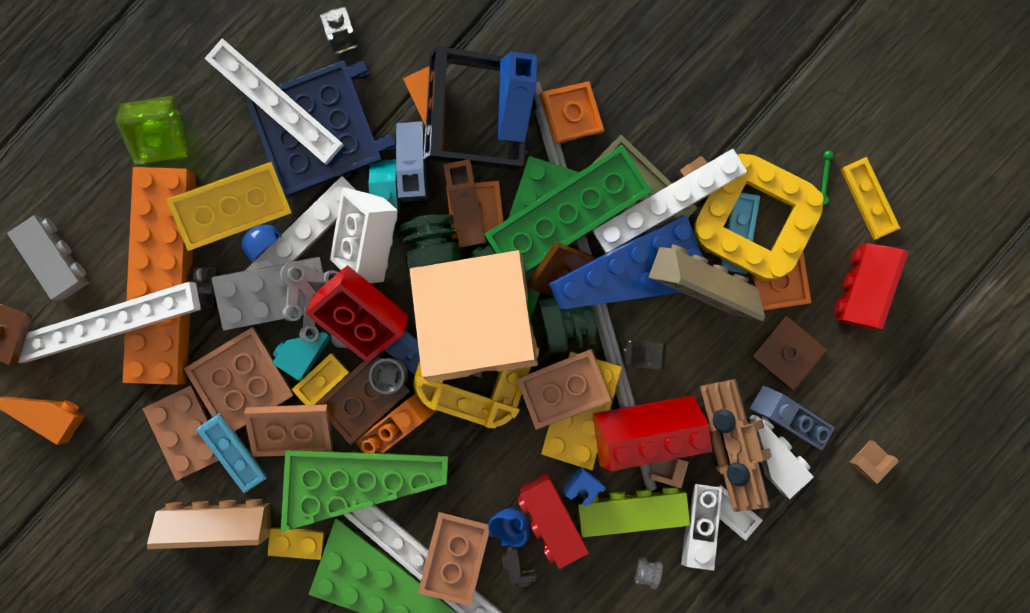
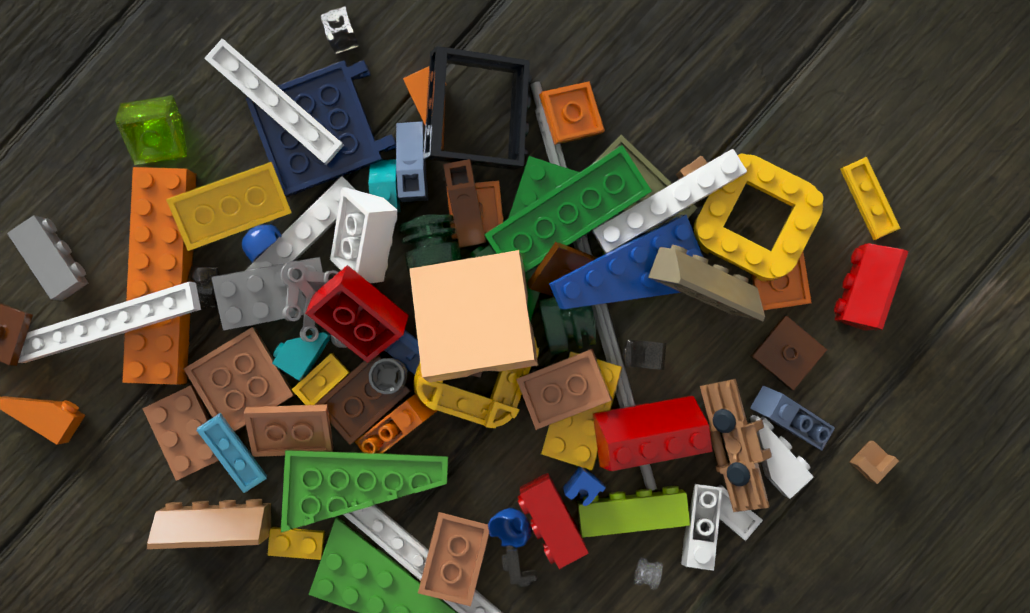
(516, 95): blue slope -> none
(669, 472): medium nougat panel -> none
(742, 222): medium azure tile -> none
(828, 156): green hinge -> none

